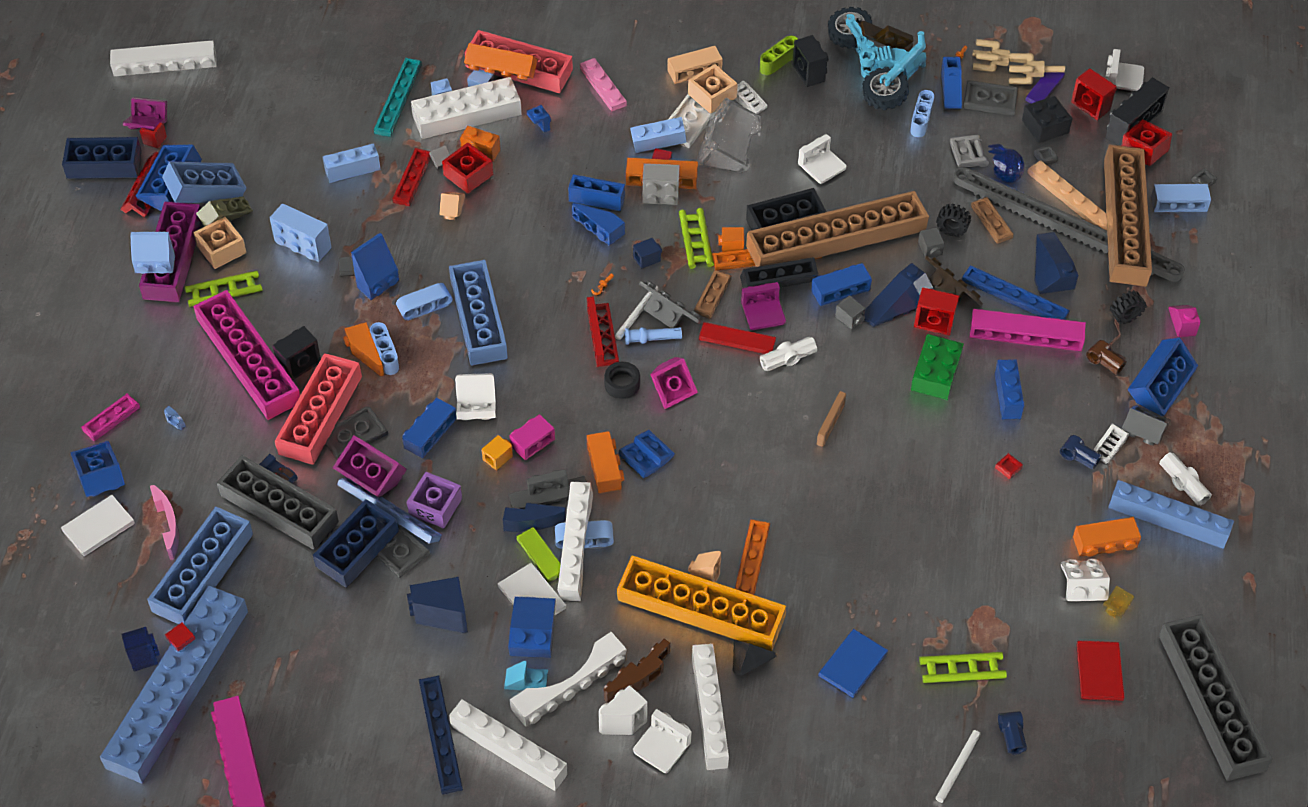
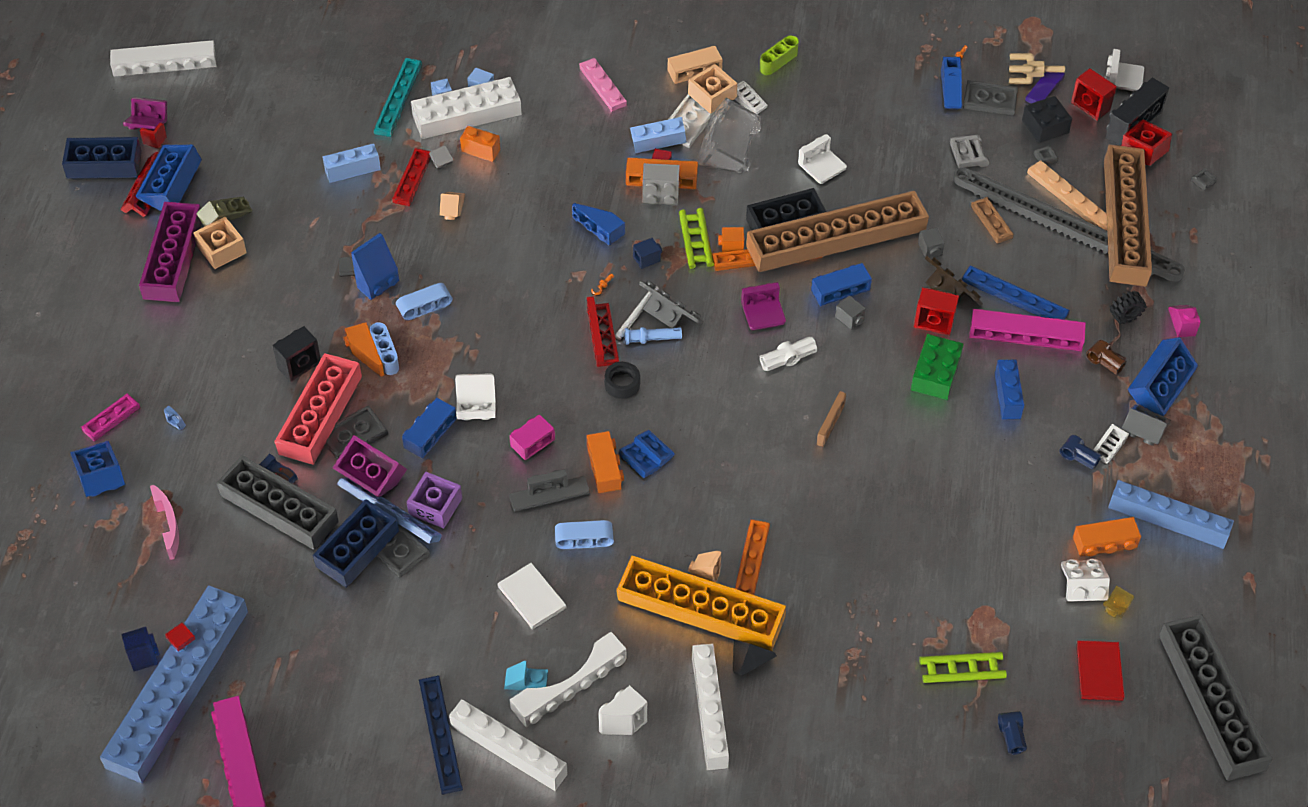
(98, 525): white tile -> none
(152, 252): light blue slope -> none
(200, 565): medium blue brick -> none
(202, 181): medium blue brick -> none
(231, 281): lime bar -> none
(247, 354): dark pink brick -> none
(300, 232): light blue brick -> none
(438, 604): dark blue slope -> none
(467, 167): red brick -> none
(478, 312): medium blue brick -> none
(497, 452): light orange brick -> none
(501, 61): orange brick -> none
(532, 516): dark blue slope -> none
(532, 627): blue slope -> none
(539, 116): blue bracket -> none
(540, 554): lime tile -> none
(551, 68): coral brick -> none
(577, 518): white arch -> none
(596, 192): blue brick -> none
(641, 675): reddish brown slope -> none
(663, 741): white bracket -> none
(673, 381): dark pink slope -> none
(712, 294): medium nougat tile -> none
(737, 338): red tile -> none
(784, 273): black brick -> none
(810, 60): black brick -> none
(853, 663): blue tile -> none
(886, 65): piece -> none
(888, 36): dark brown bracket -> none
(898, 296): dark blue wedge -> none
(922, 113): light blue beam -> none
(956, 227): black tyre -> none
(958, 766): white bar -> none
(995, 56): tan plant -> none
(1007, 163): clear blue helmet -> none
(1009, 466): red tile -> none
(1053, 265): dark blue wedge -> none
(1180, 197): light blue brick -> none
(1185, 479): white piece -> none

